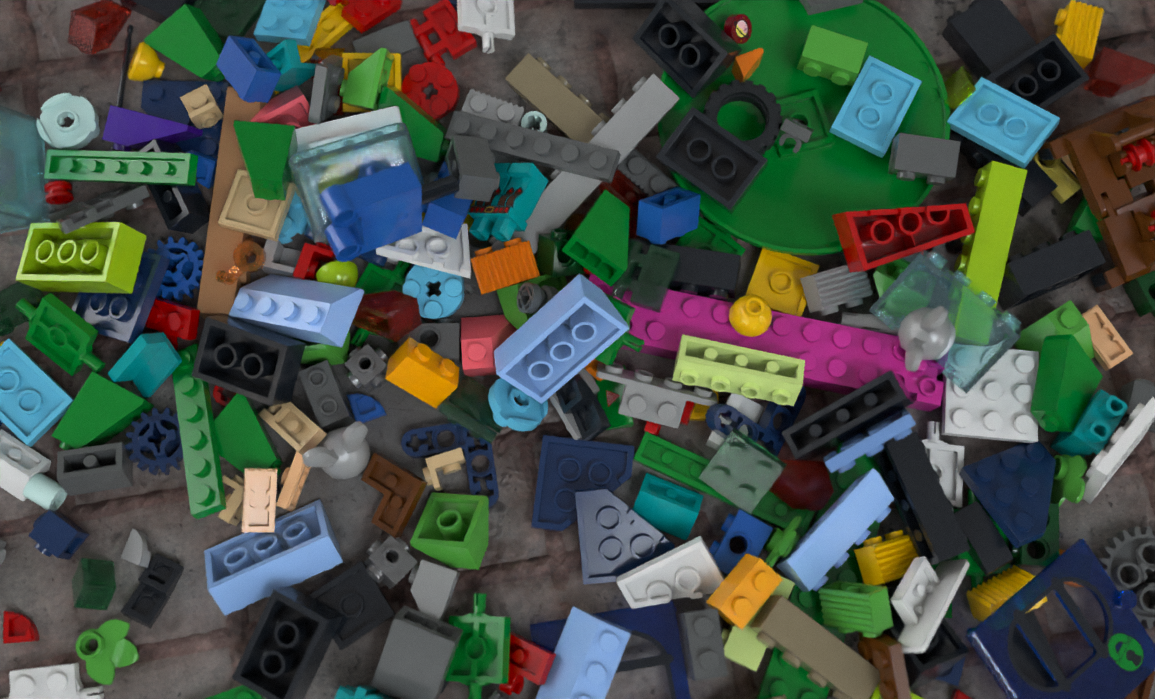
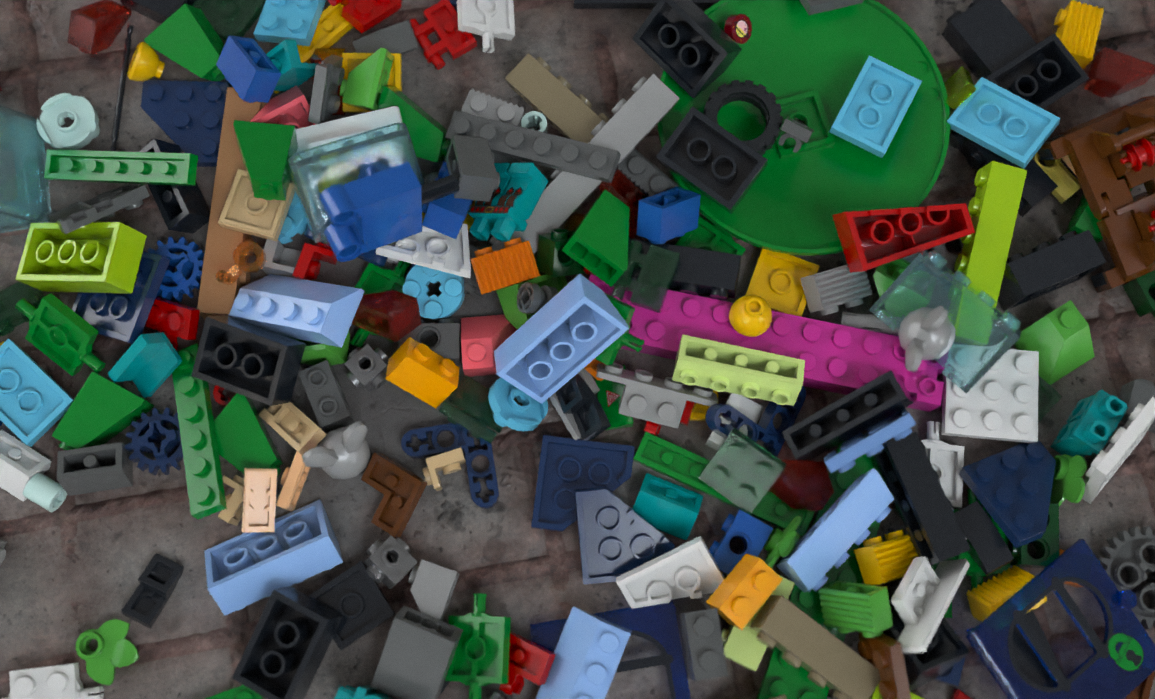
(18, 628): red tile -> none
(57, 535): dark blue brick -> none
(58, 192): red bush -> none
(93, 584): clear green panel -> none
(136, 130): dark purple slope -> none
(136, 549): light grey tile -> none
(202, 107): tan bracket -> none
(205, 169): blue tile -> none
(338, 273): lime brick -> none
(365, 407): blue tile -> none
(434, 74): red plate -> none
(454, 529): bright green slope -> none
(746, 64): orange slope -> none
(832, 56): bright green brick -> none
(923, 158): dark grey brick -> none
(1063, 383): green slope -> none
(1106, 341): light nougat plate -> none

